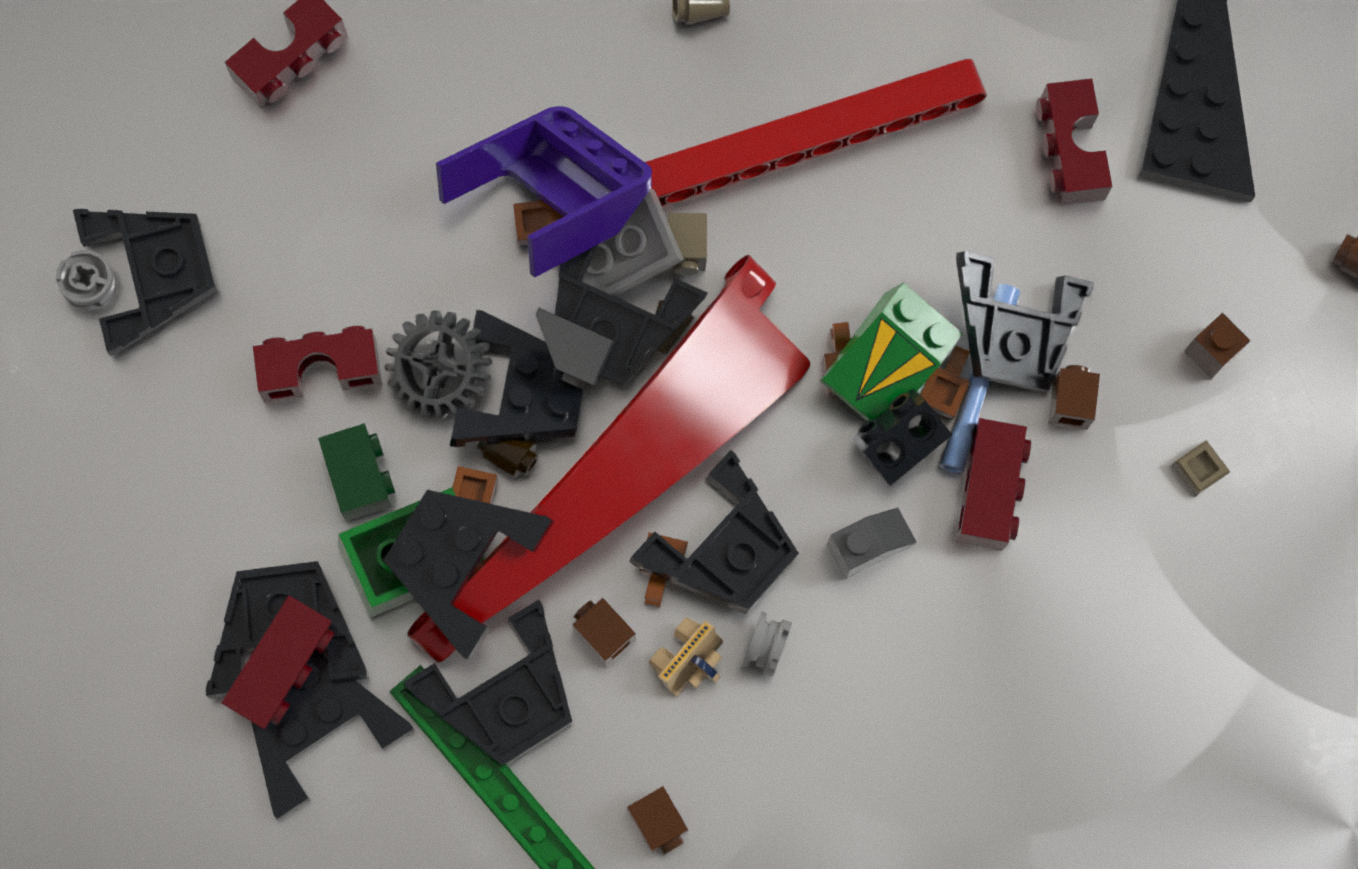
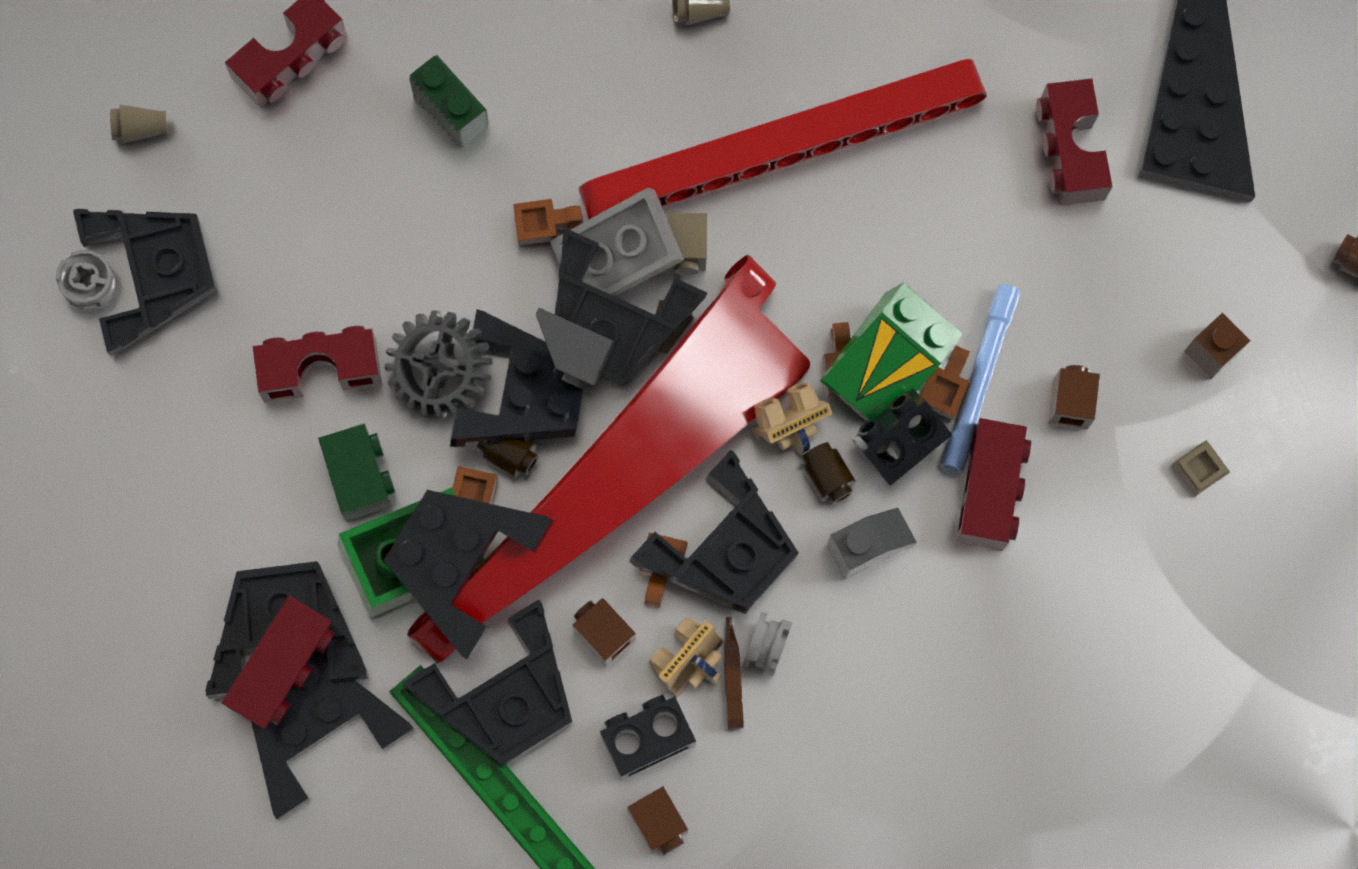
(136, 123): none -> dark tan cone
(448, 101): none -> dark green brick
(565, 165): dark purple windscreen -> none
(652, 746): none -> black brick
(732, 678): none -> reddish brown piece
(794, 424): none -> tan hips
(828, 473): none -> dark brown brick
(1014, 341): wing -> none

